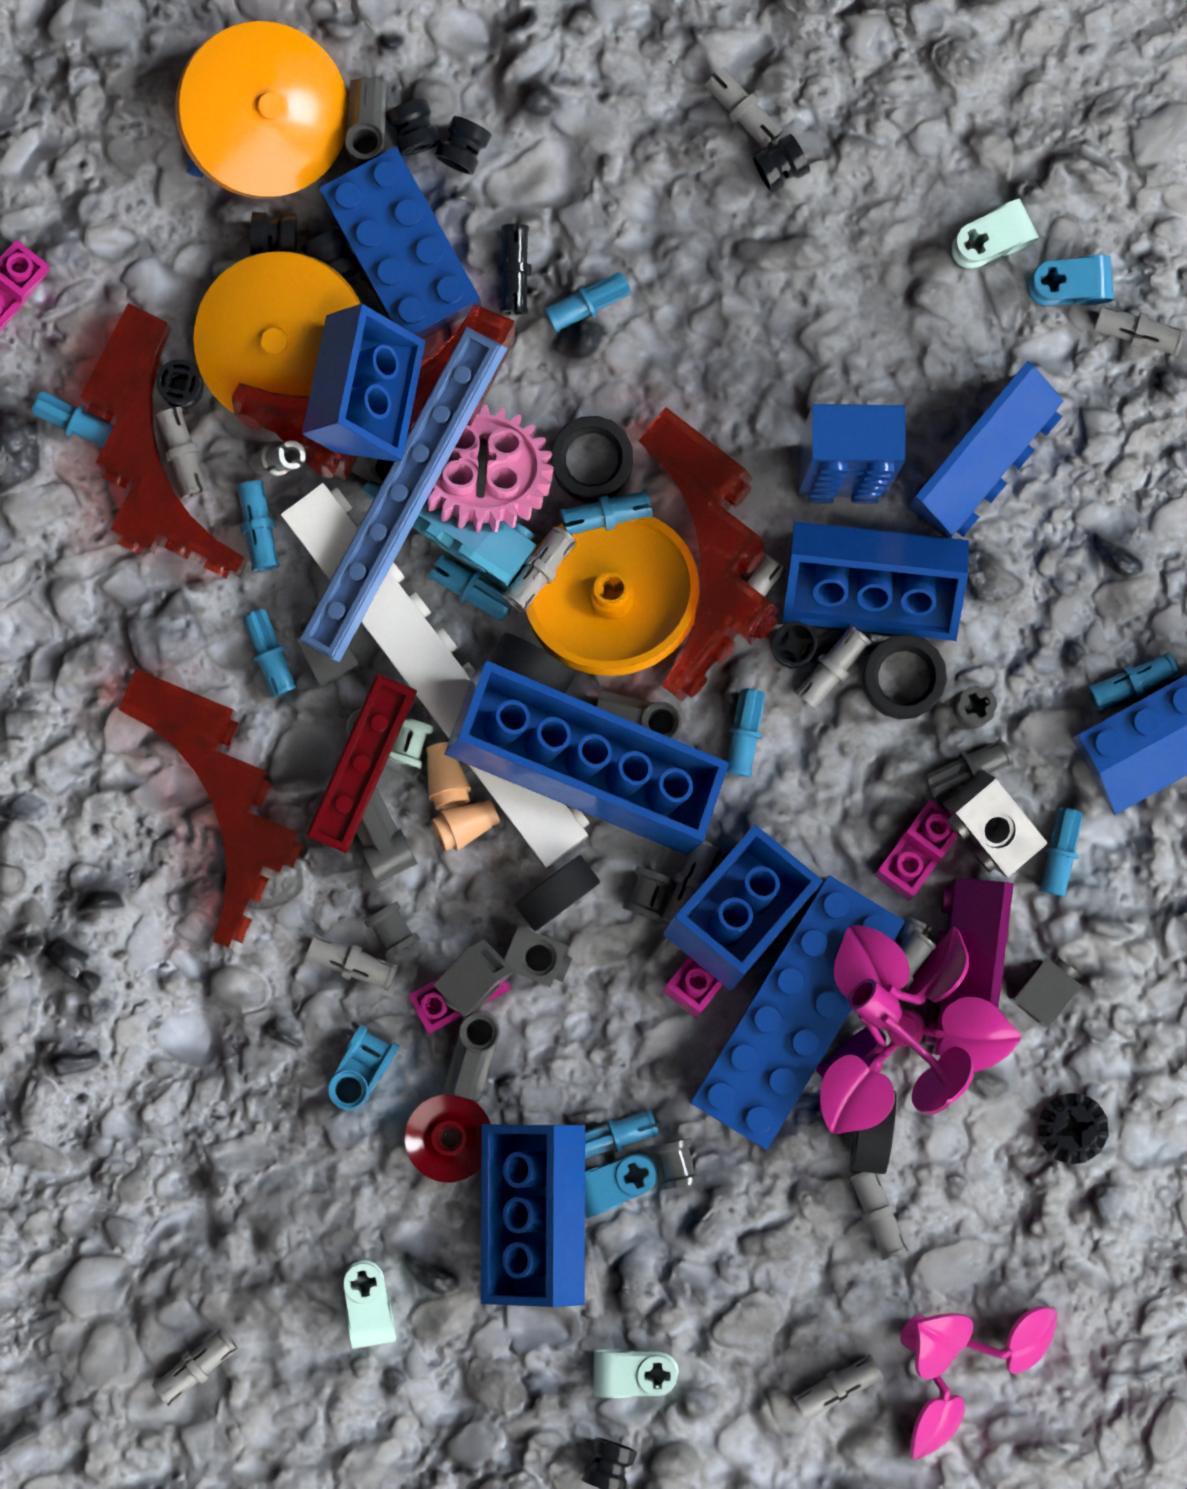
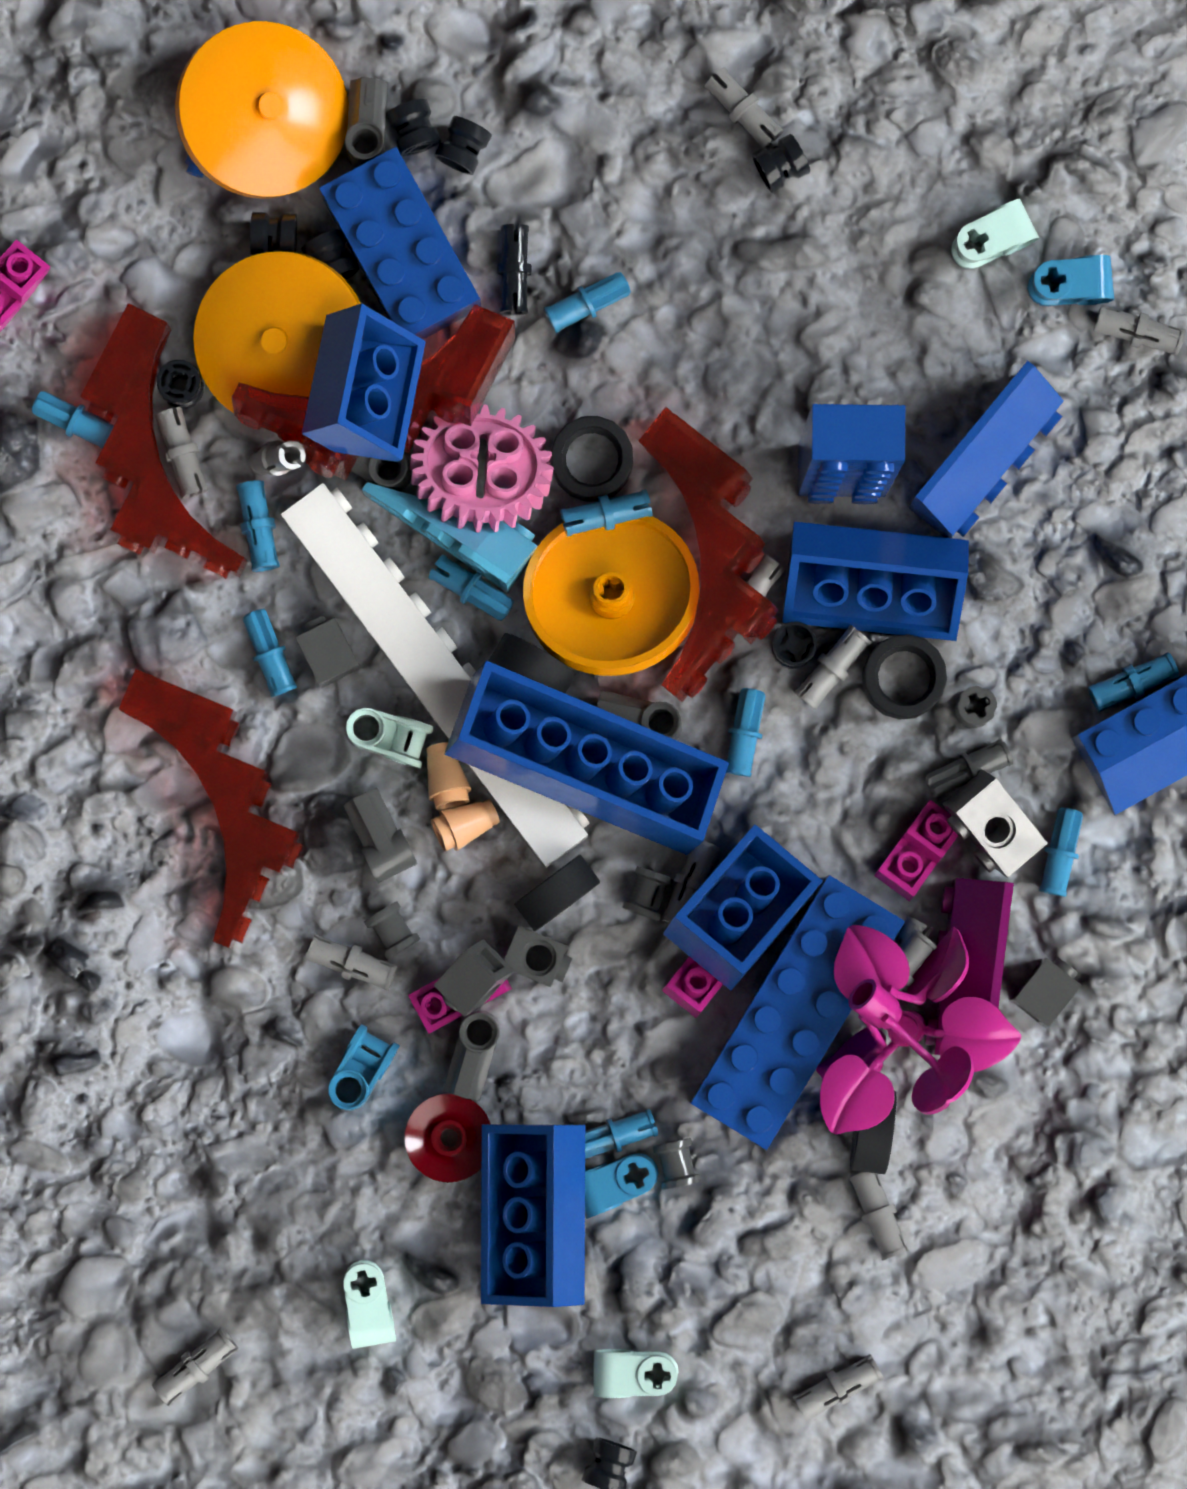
(361, 763): dark red tile -> none
(403, 494): medium blue tile -> none
(539, 569): light grey pin -> none
(937, 1343): plant -> none
(1055, 1117): black gear -> none

